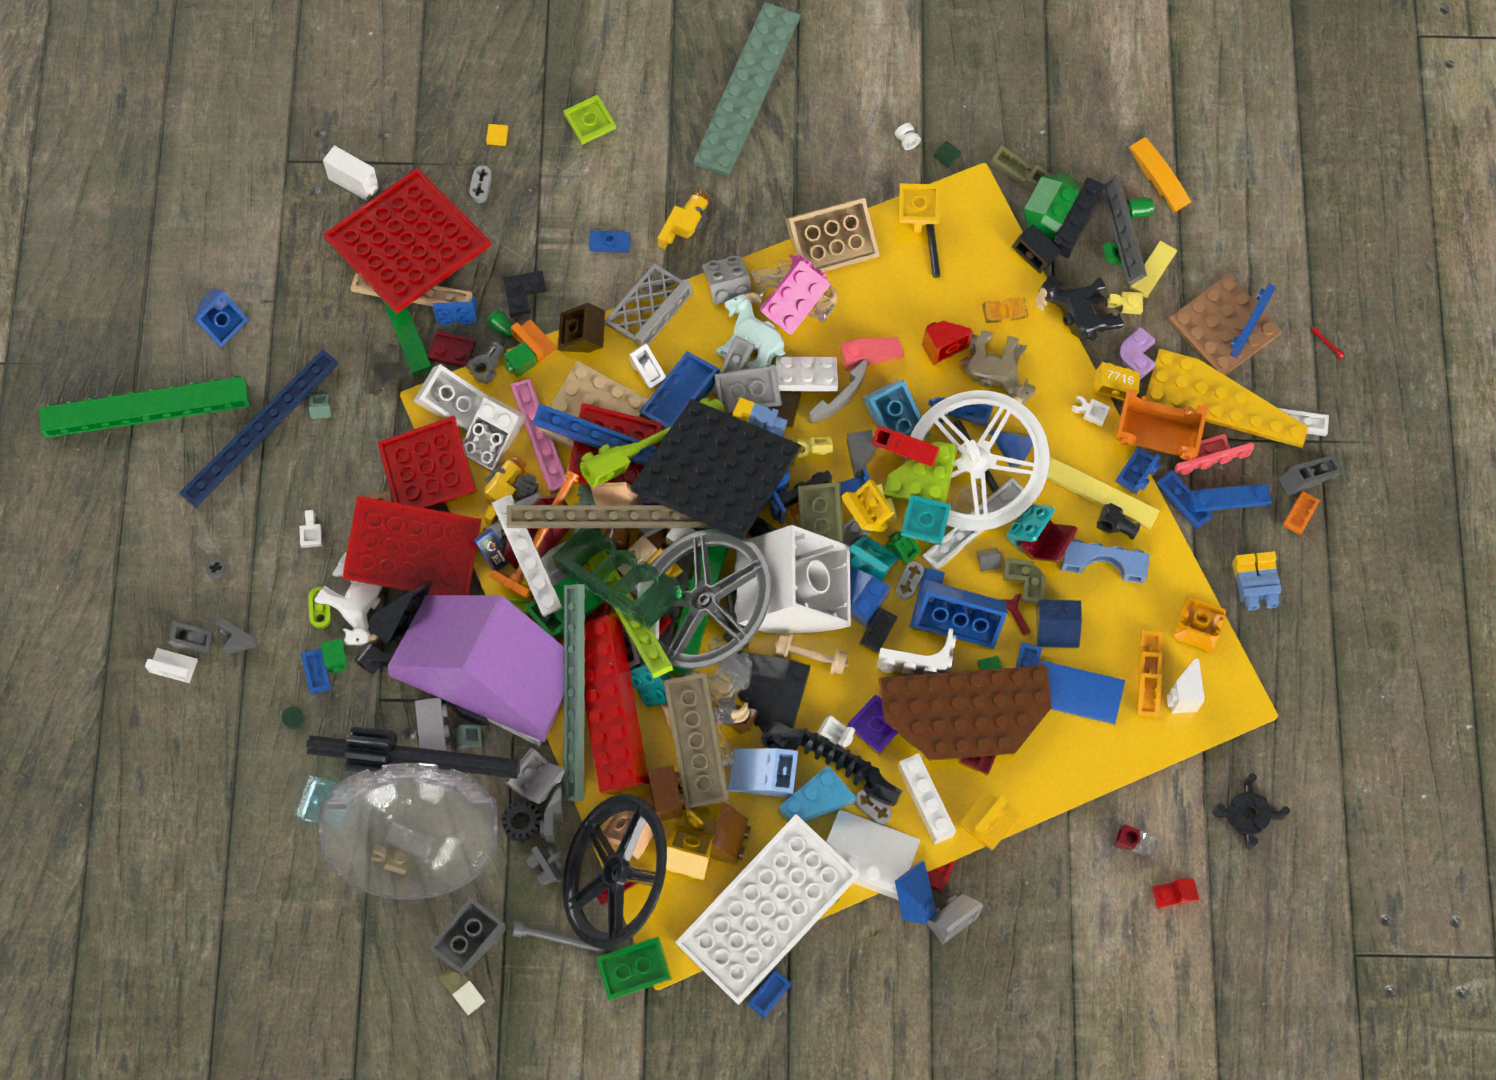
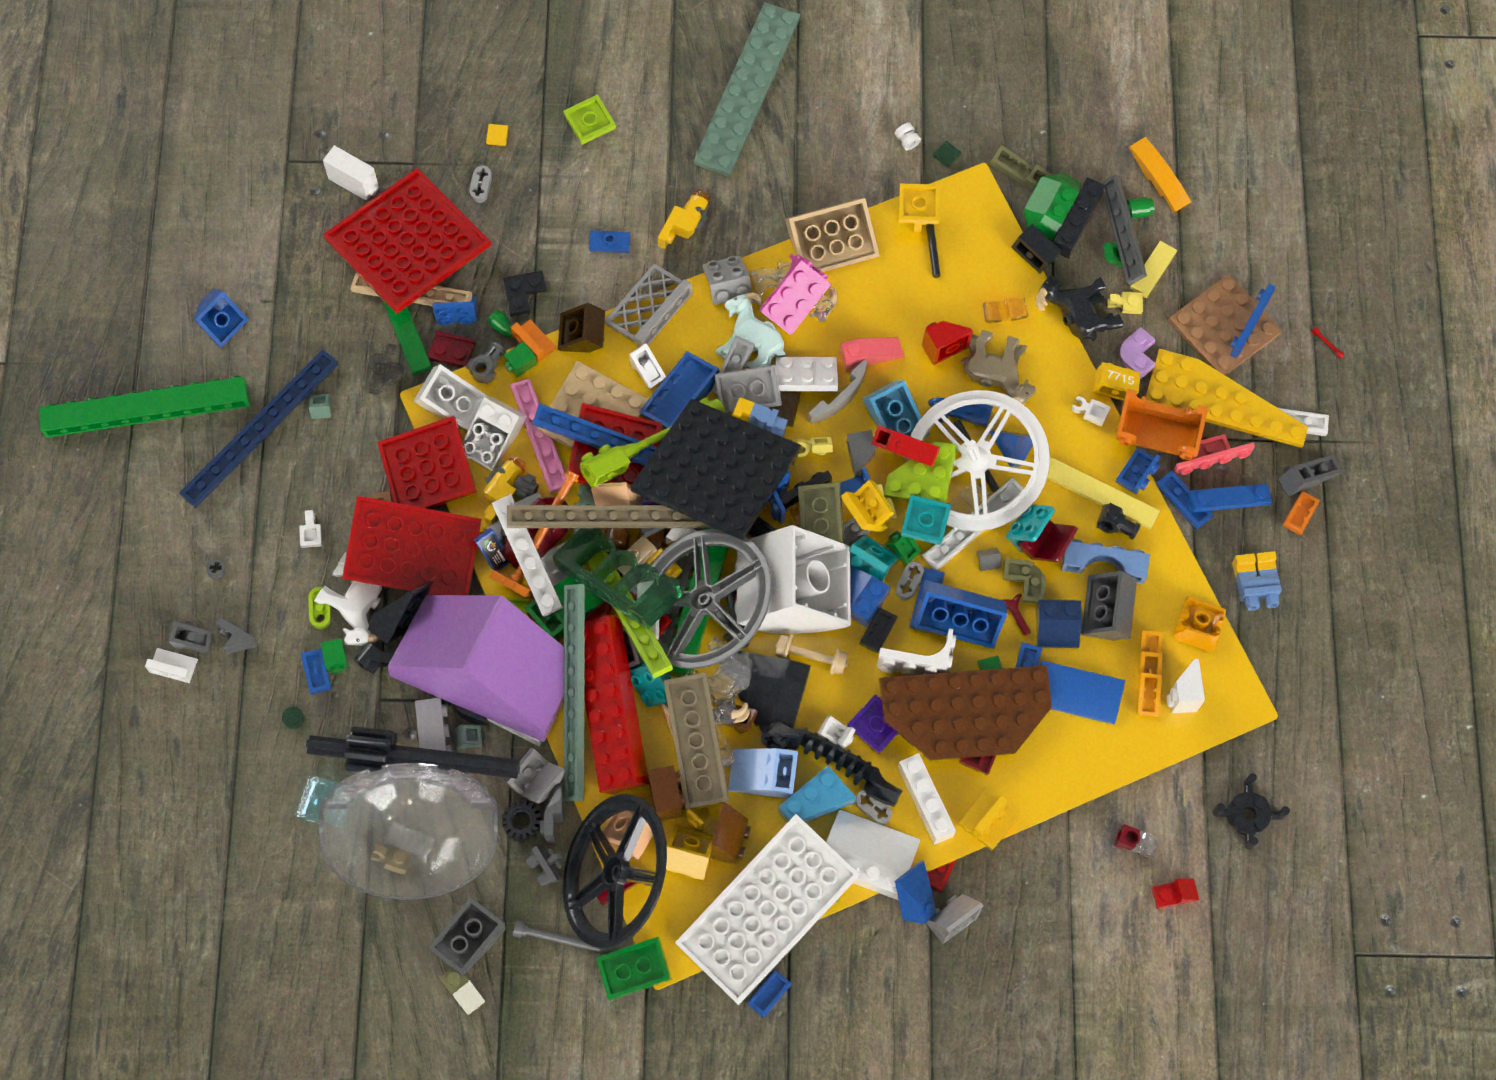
(1109, 606): none -> dark grey slope

